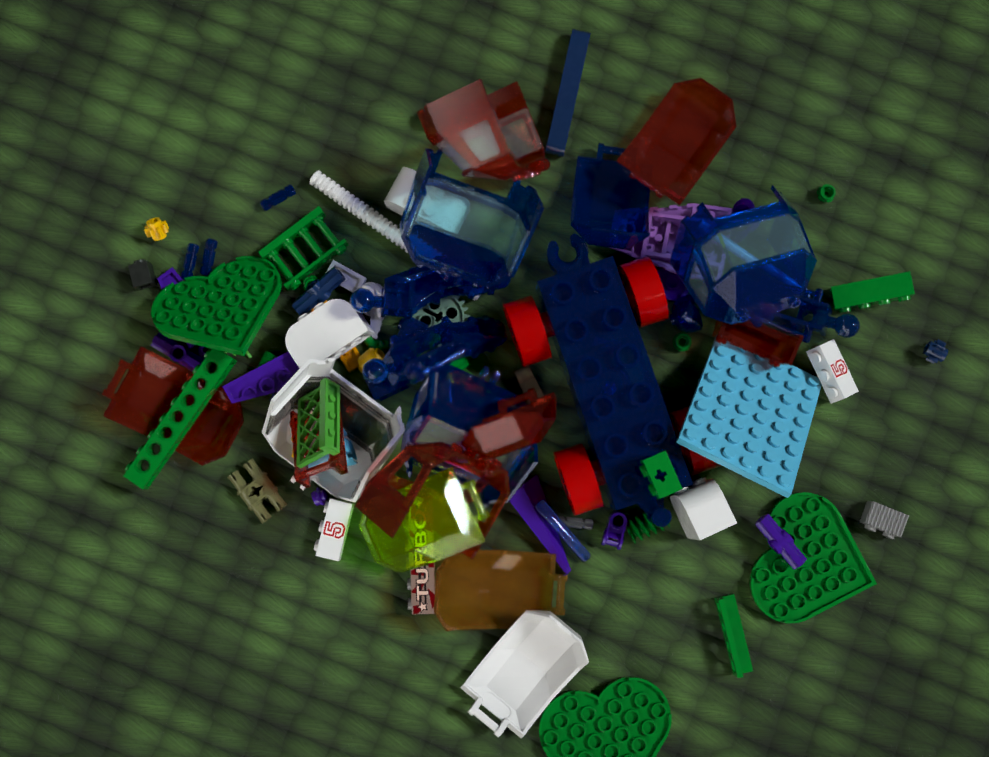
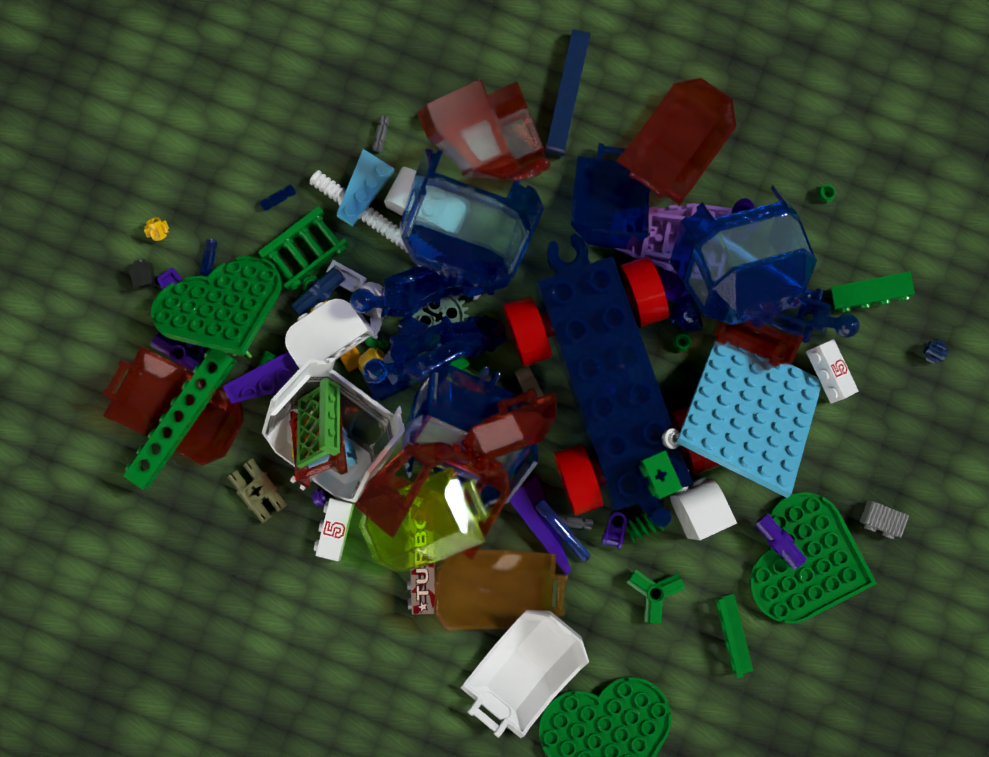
(190, 260): clear blue axle -> none
(365, 184): none -> medium azure wing
(380, 134): none -> dark grey axle
(666, 588): none -> green piece
(670, 438): none -> white plate

